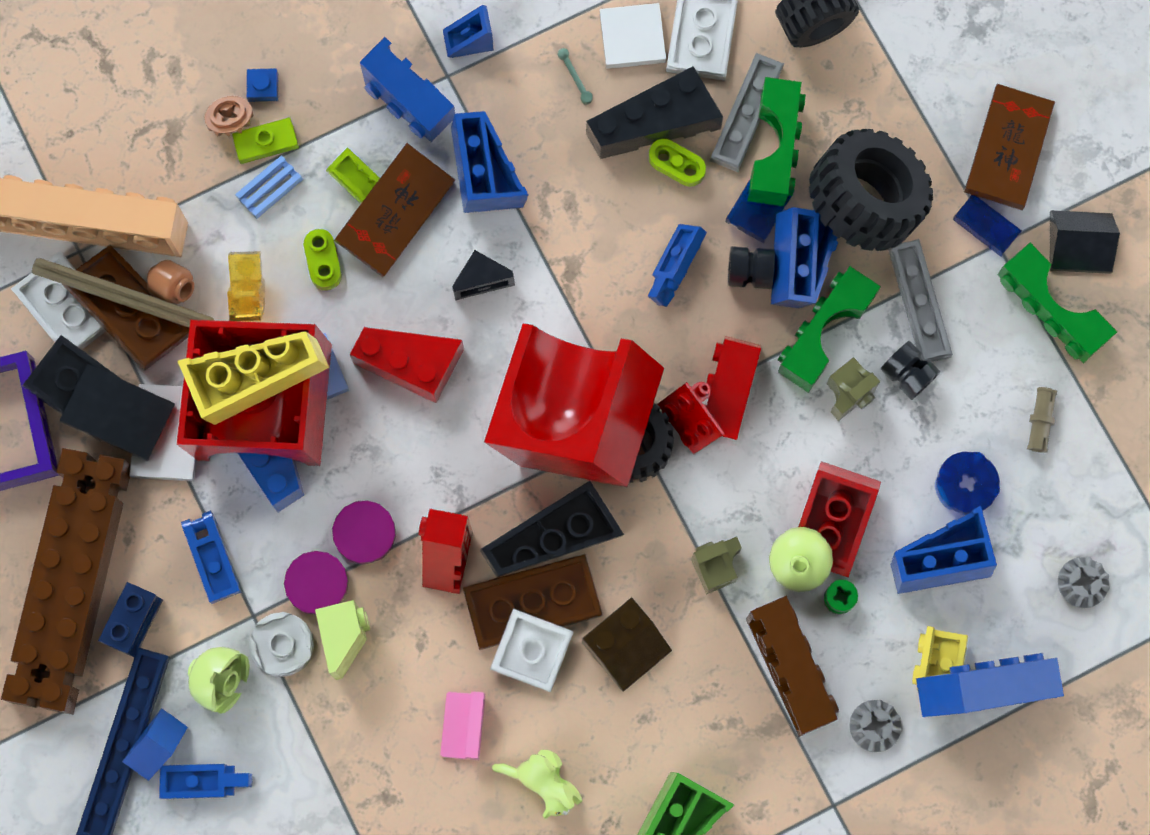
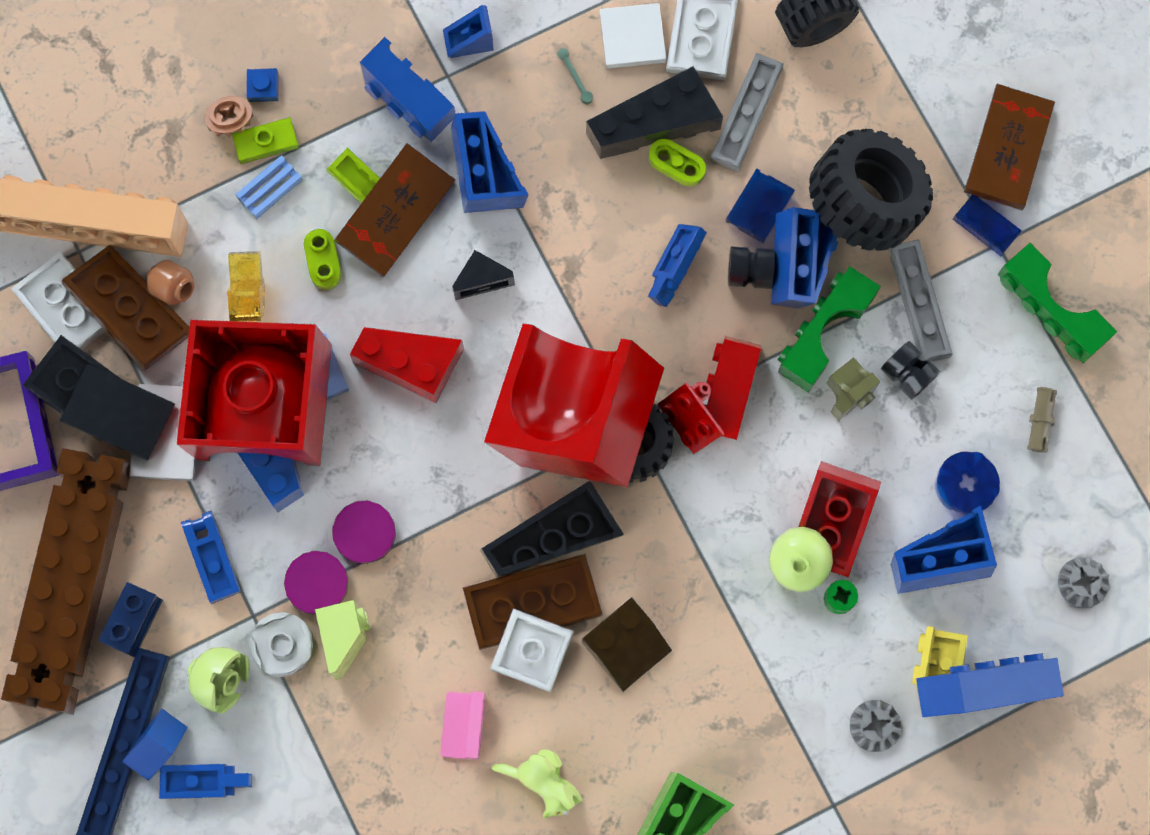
(116, 293): dark tan axle -> none
(250, 374): light yellow wedge -> none
(444, 549): red wedge -> none
(715, 563): olive brick -> none
(779, 108): green arch -> none
(792, 666): reddish brown wedge -> none
(1083, 241): black slope -> none

